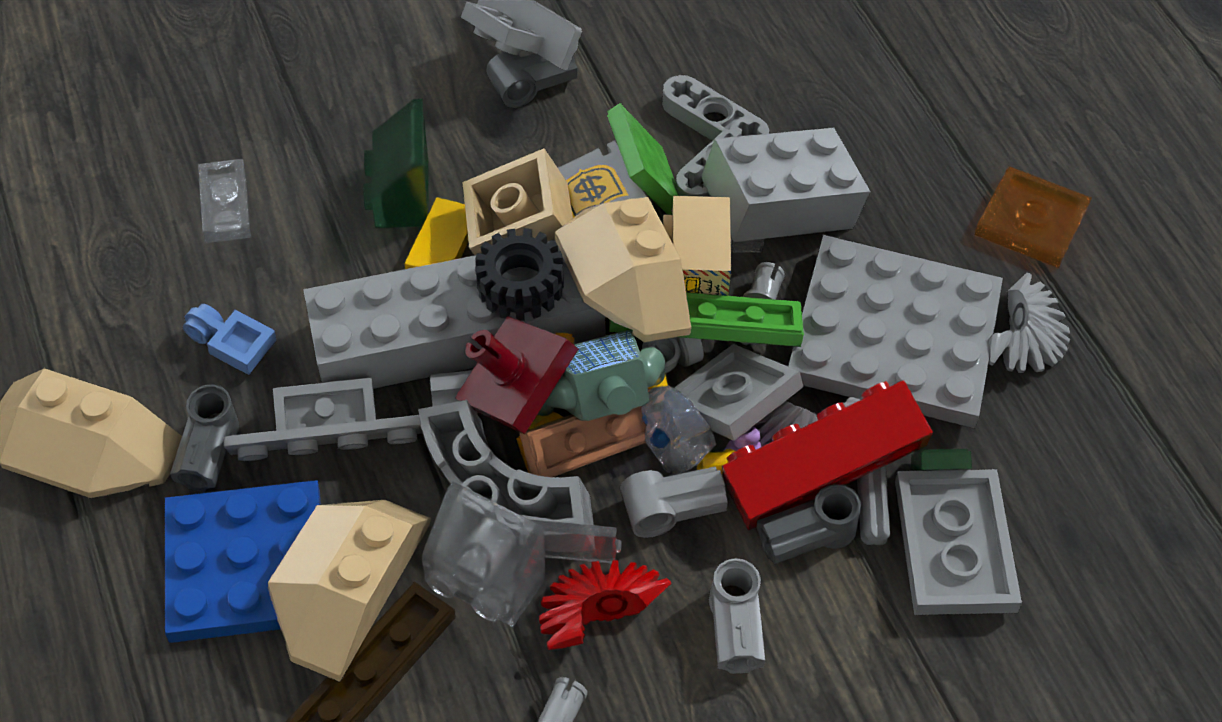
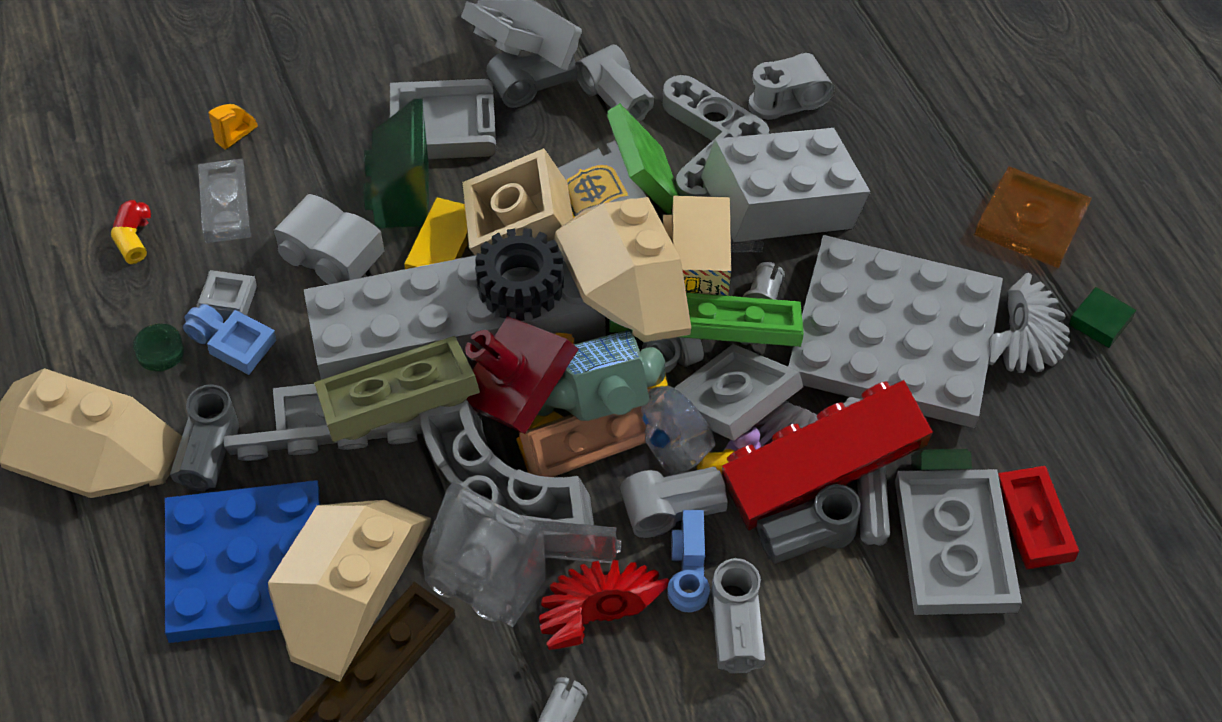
(128, 218): none -> arm
(158, 347): none -> clear green tile
(228, 292): none -> light grey tile
(230, 124): none -> light orange tile
(328, 240): none -> light grey brick
(396, 389): none -> olive plate
(455, 113): none -> light grey container
(610, 77): none -> light grey piece
(689, 548): none -> medium blue plate
(792, 83): none -> light grey piece
(1037, 518): none -> red plate
(1102, 317): none -> dark green tile

